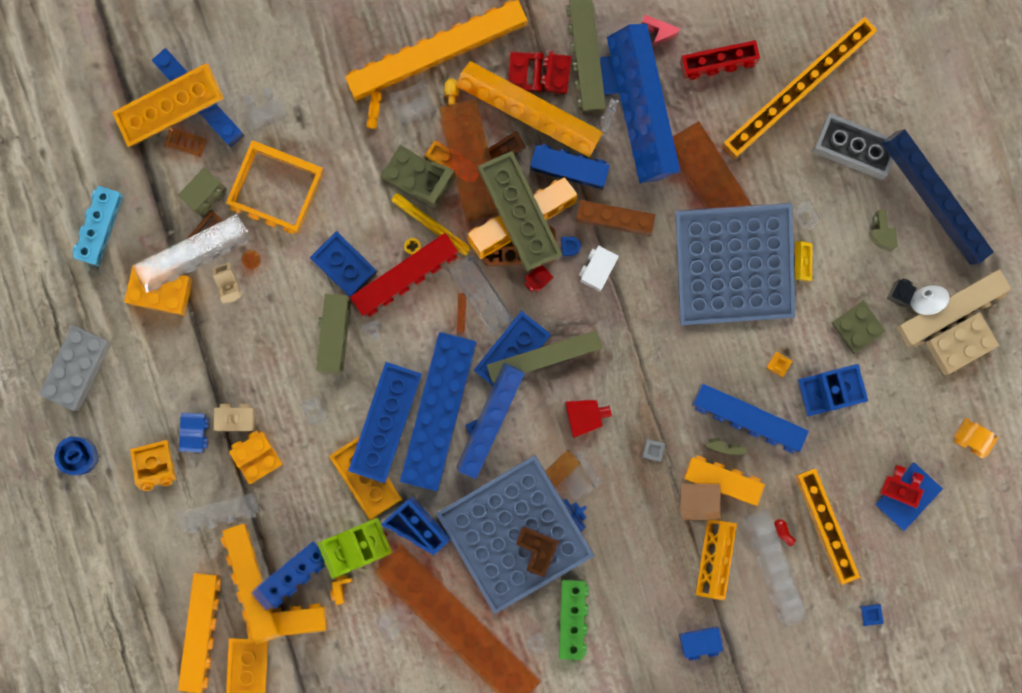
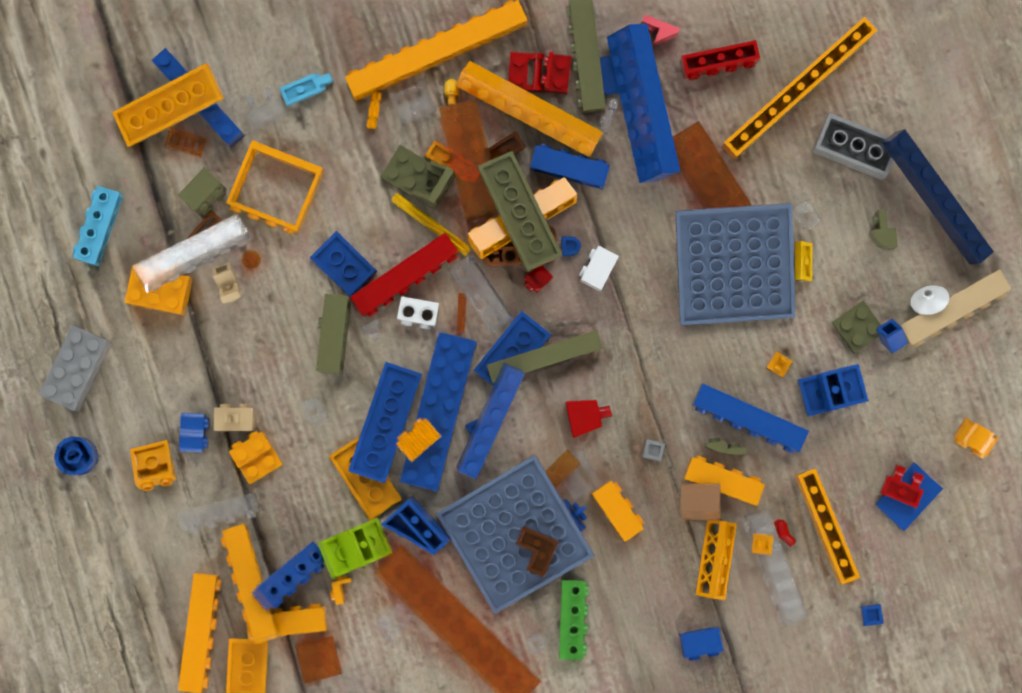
(305, 88): none -> medium azure hinge
(318, 659): none -> clear orange plate
(408, 243): yellow bush -> none
(417, 439): none -> light orange brick
(419, 307): none -> white brick
(615, 218): dark orange brick -> none
(618, 510): none -> light orange brick
(762, 544): none -> light orange tile
(892, 336): none -> blue brick
(902, 292): black brick -> none
(962, 344): tan brick -> none

